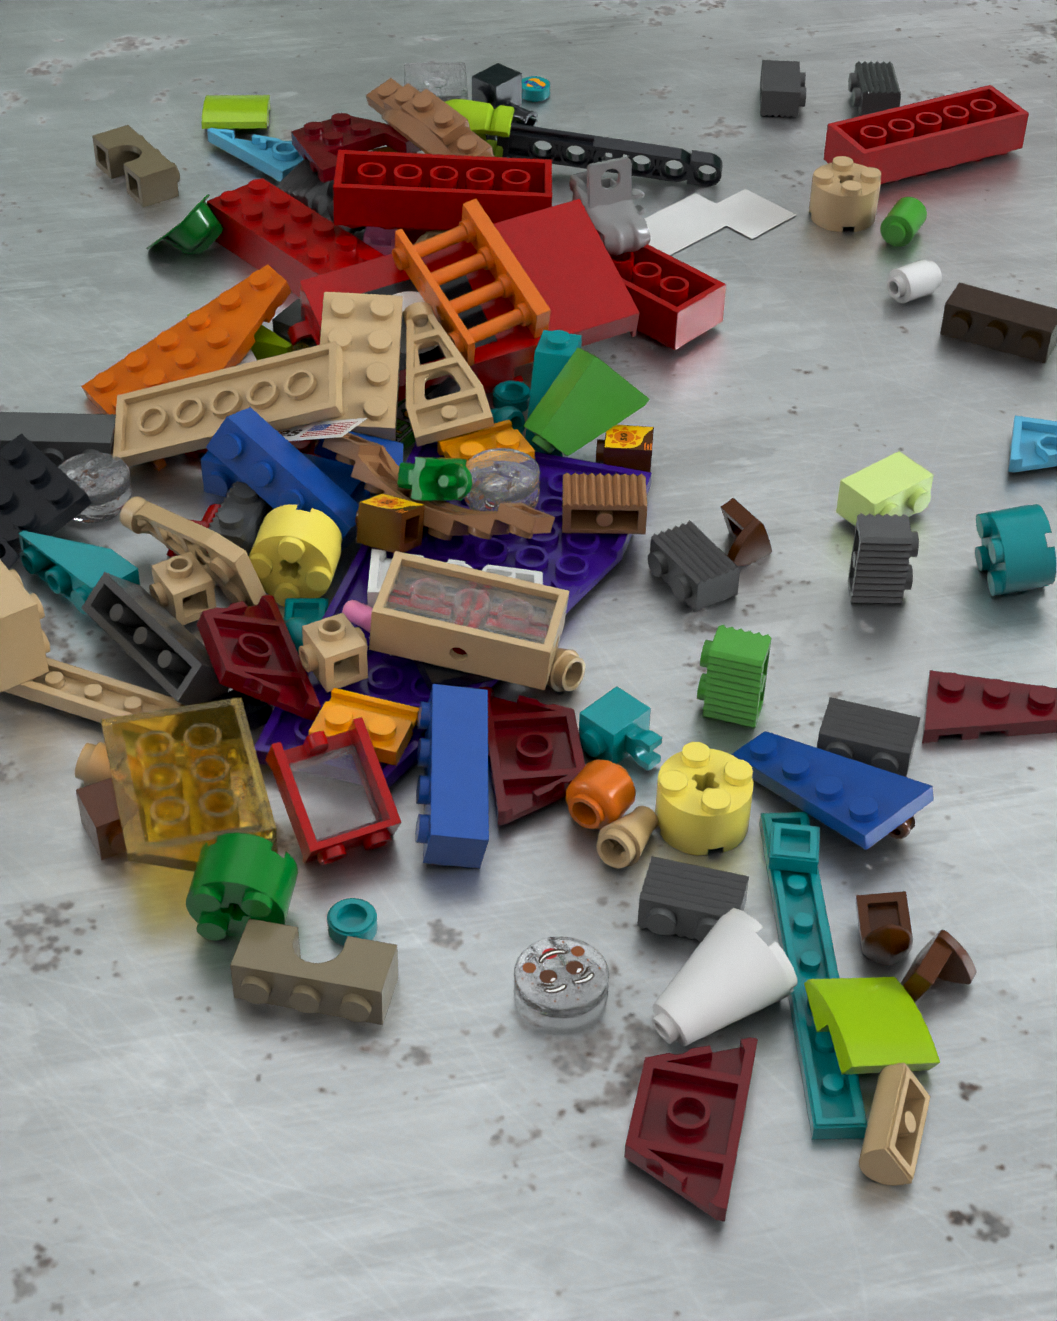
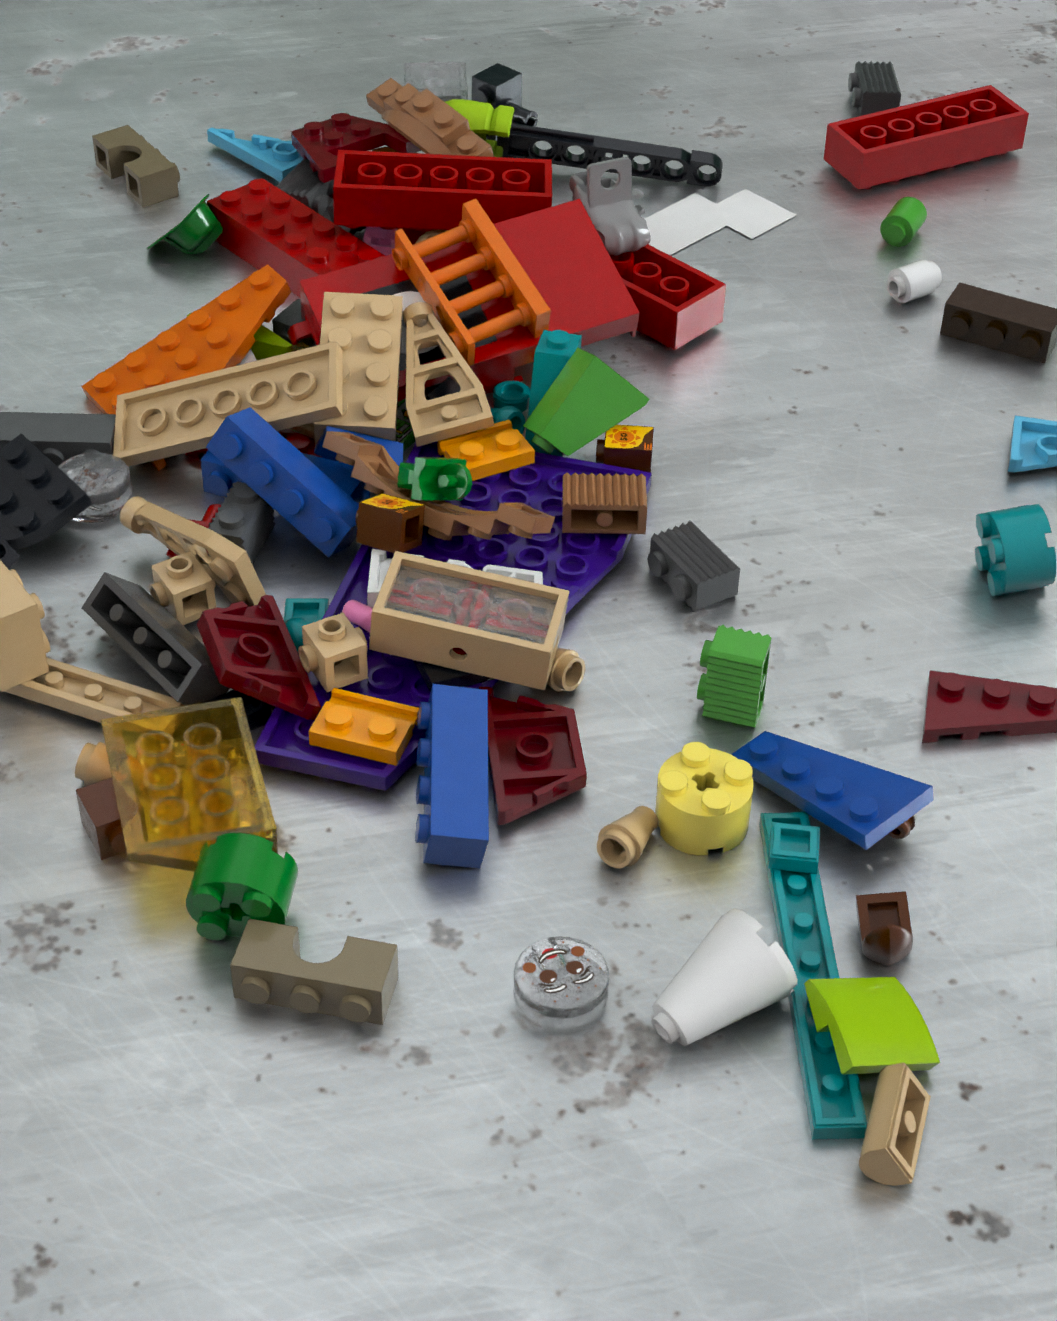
(71, 566): teal slope -> none
(236, 111): lime slope -> none
(296, 553): light yellow brick -> none
(321, 429): sticker -> none
(335, 793): window -> none
(351, 918): teal tile -> none
(502, 477): clear head -> none
(535, 89): teal tile -> none
(600, 794): orange head -> none
(618, 728): teal brick -> none
(688, 898): dark grey brick -> none
(692, 1121): dark red wing -> none
(750, 534): reddish brown tile -> none
(781, 88): dark grey brick -> none
(844, 195): tan brick -> none
(869, 735): dark grey brick -> none
(881, 559): dark grey brick -> none
(885, 487): yellowish green brick -> none
(942, 959): reddish brown tile -> none

